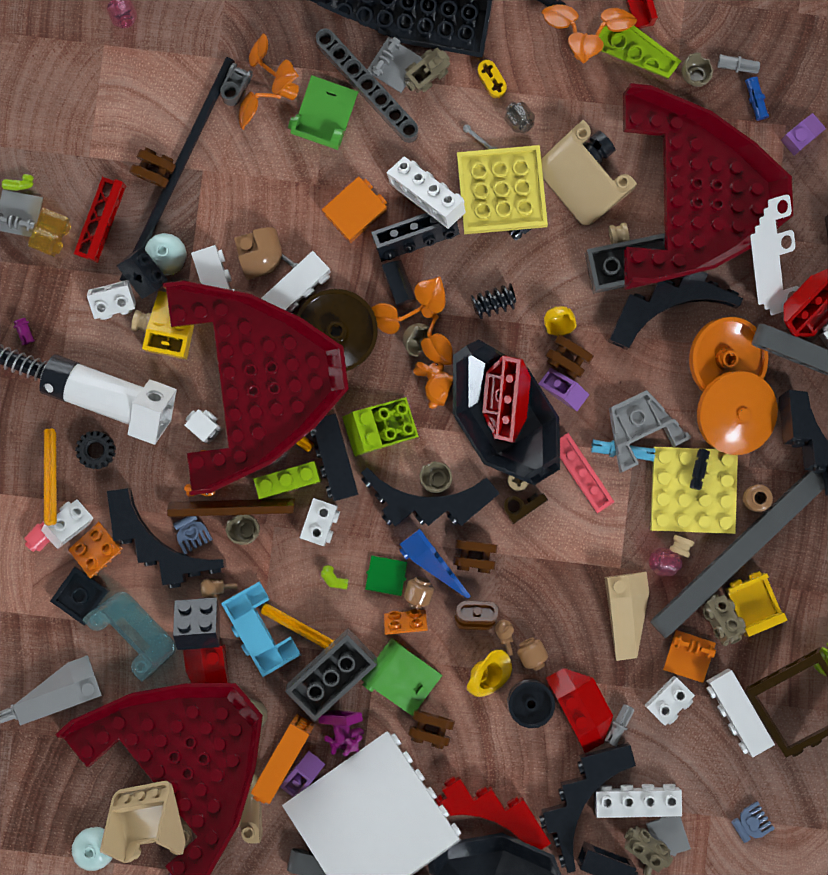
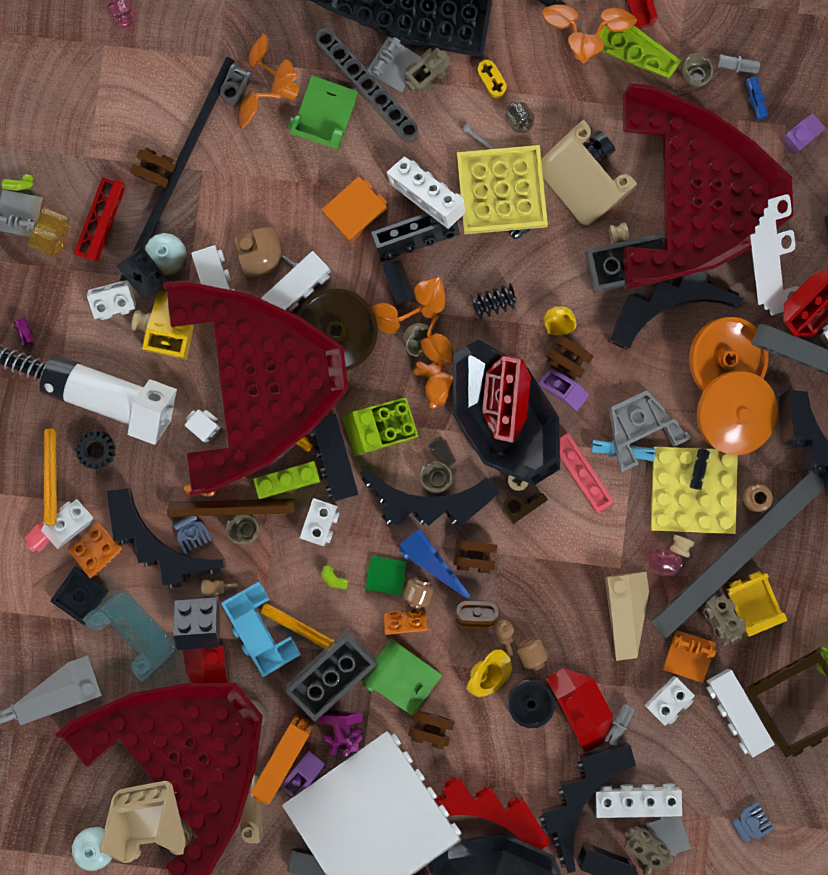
(442, 451): none -> clear smoke cone

